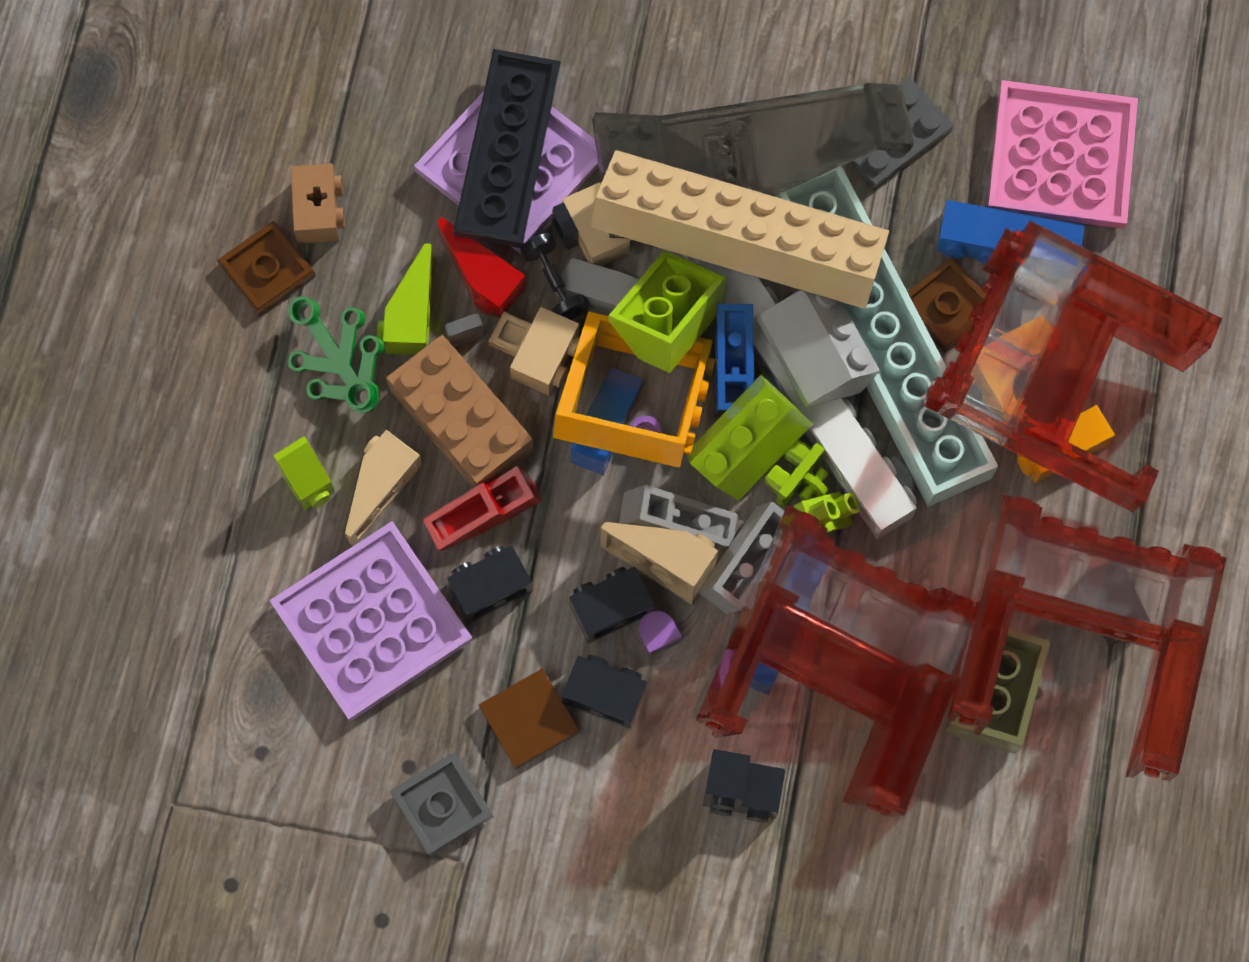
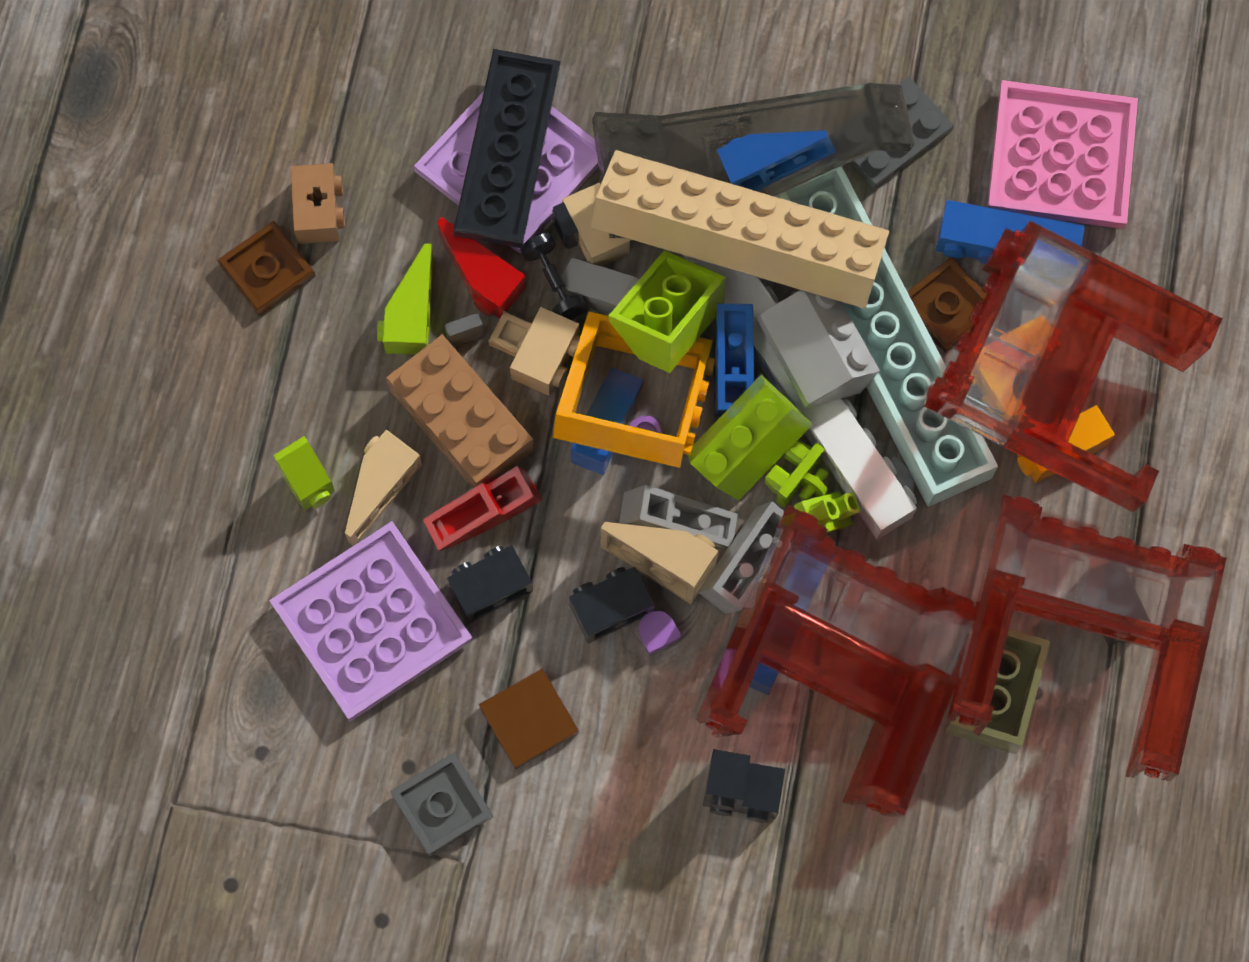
(339, 357): green plant -> none
(604, 690): black brick -> none
(769, 157): none -> blue slope

